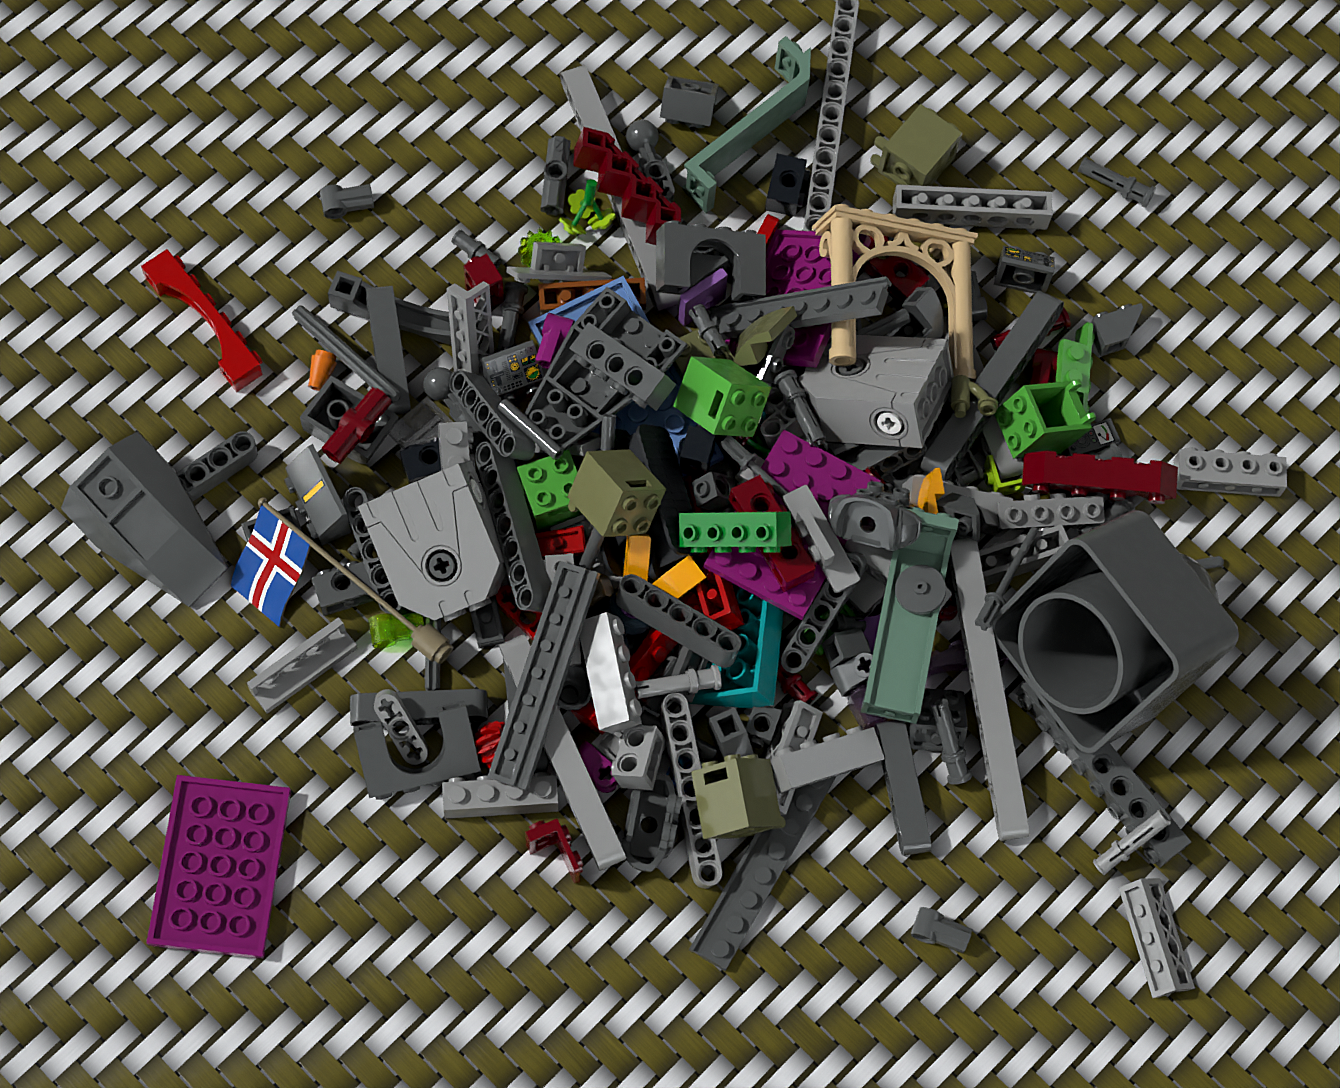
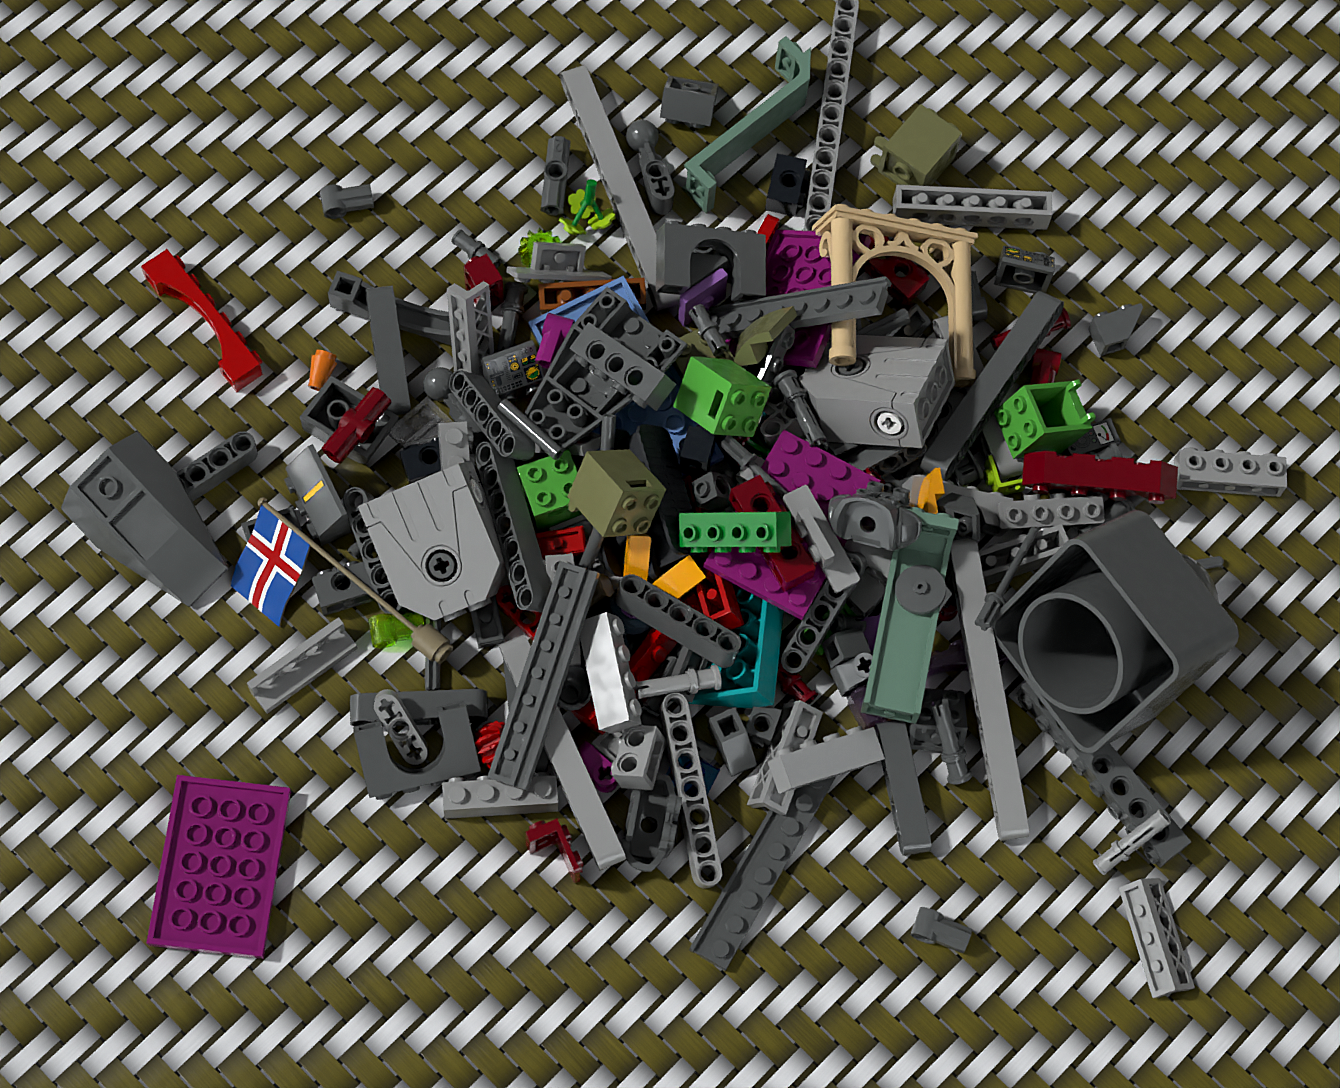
(344, 352): dark grey axle -> none
(621, 178): dark red brick -> none
(736, 797): olive container -> none
(926, 312): dark grey brick -> none
(960, 397): olive plant -> none
(1075, 361): bright green bracket -> none
(1127, 186): dark grey pin -> none

